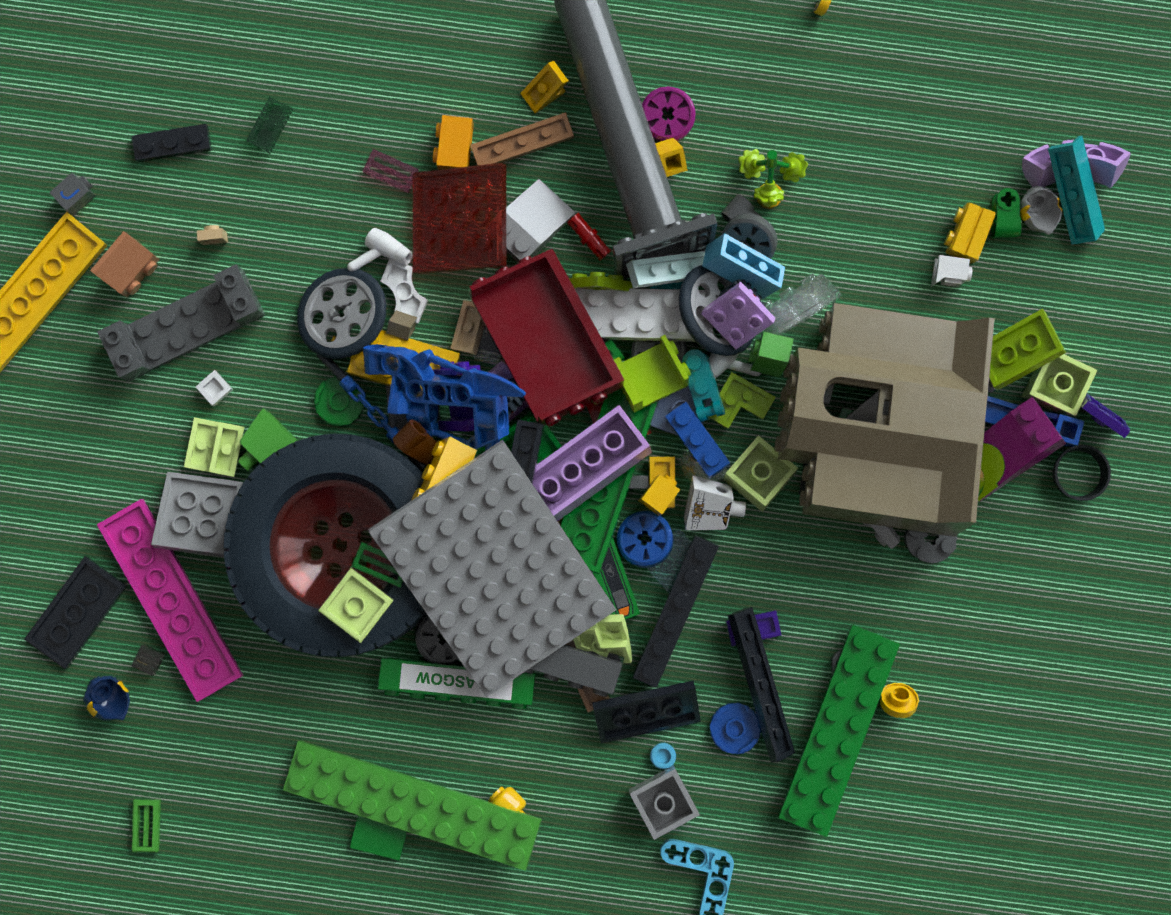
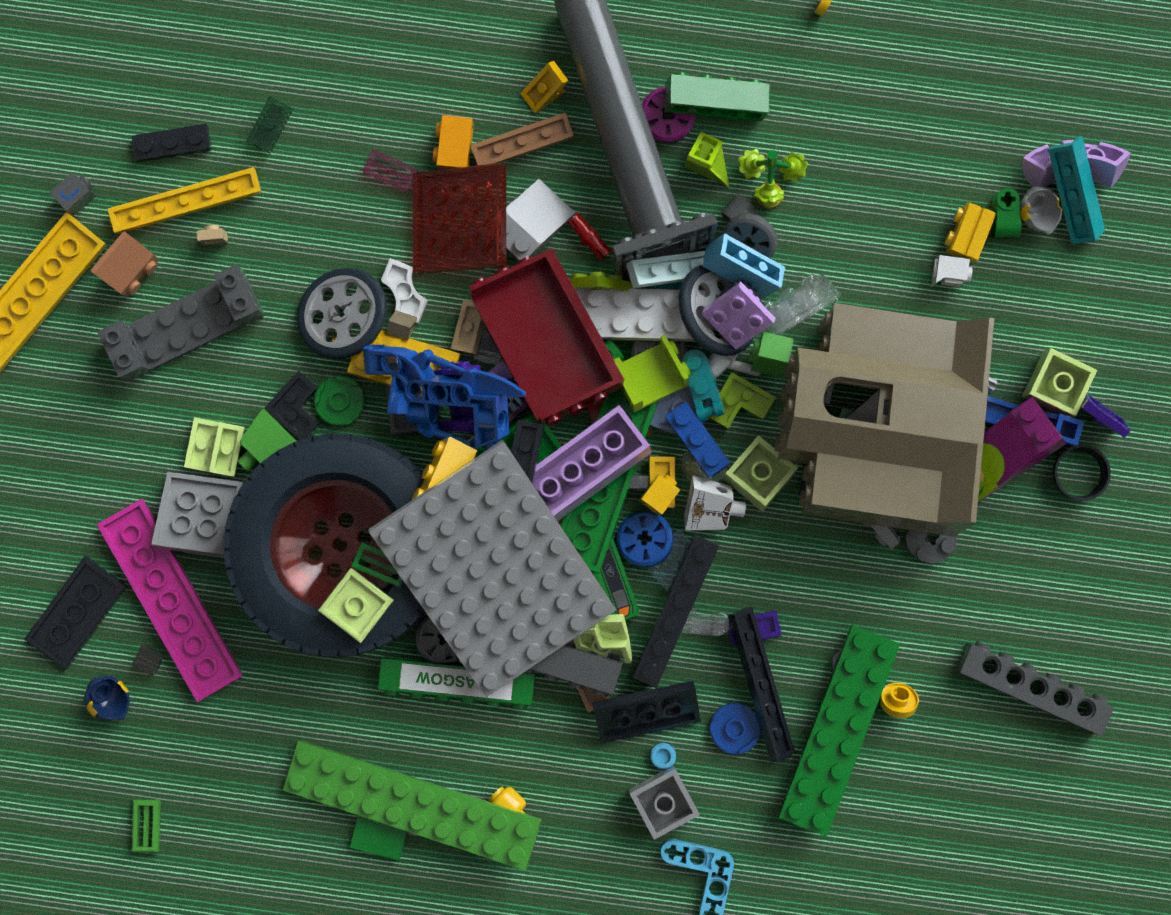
(184, 200): none -> yellow plate
(214, 388): white plate -> none
(288, 404): none -> black plate
(349, 386): blue piece -> none
(381, 244): white piece -> none
(415, 442): reddish brown piece -> none
(672, 156): yellow brick -> none
(708, 159): none -> lime slope
(714, 625): none -> clear leg
(716, 97): none -> brick
(1023, 349): lime plate -> none
(1093, 720): none -> dark grey brick

